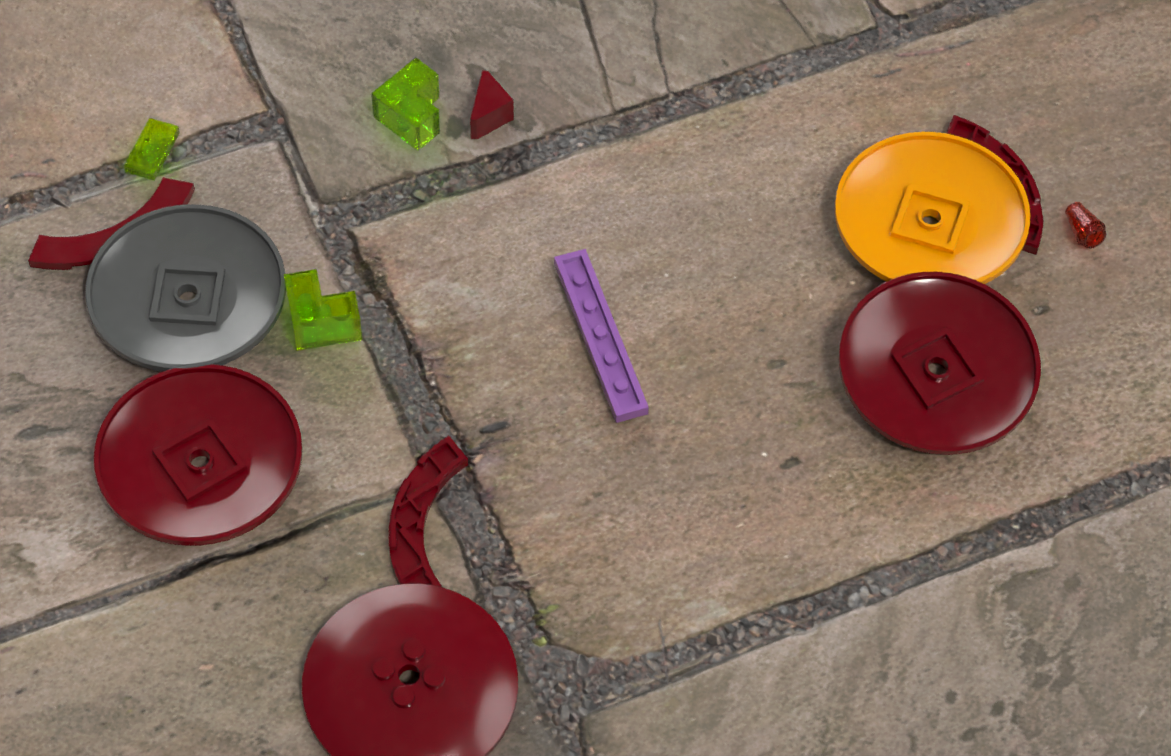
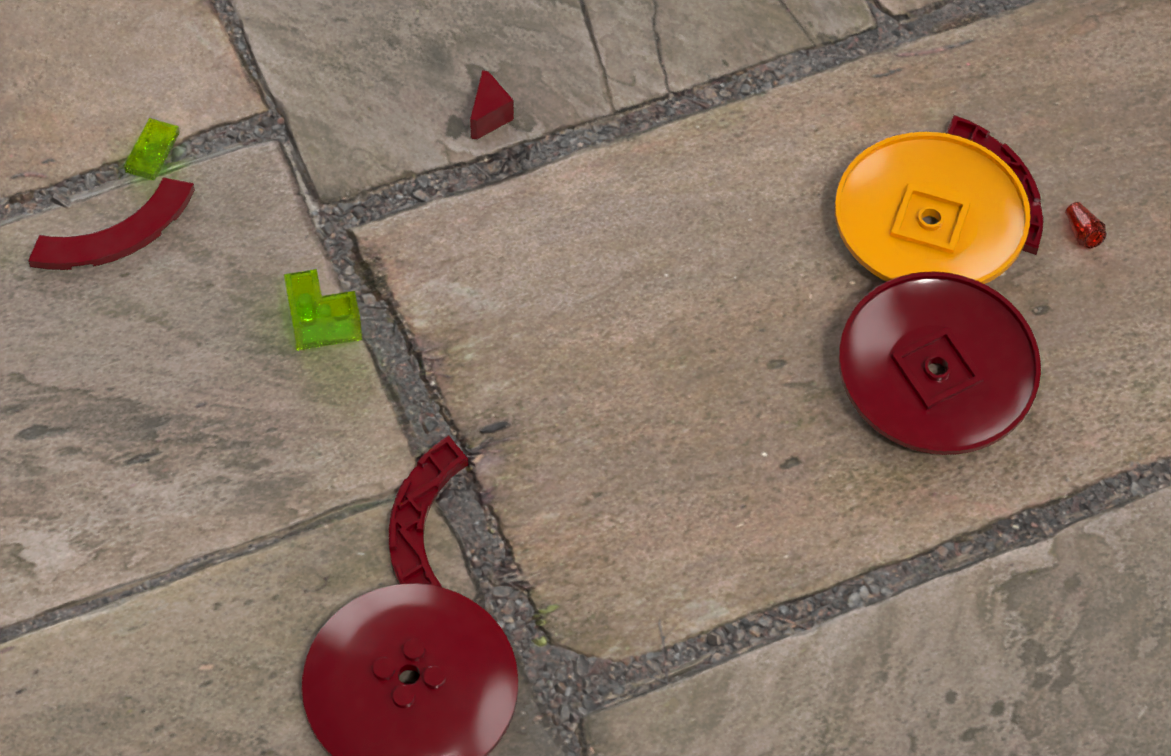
(179, 250): dark grey dish -> none
(191, 413): dark red dish -> none
(406, 104): clear neon green brick -> none
(601, 336): medium lavender plate -> none

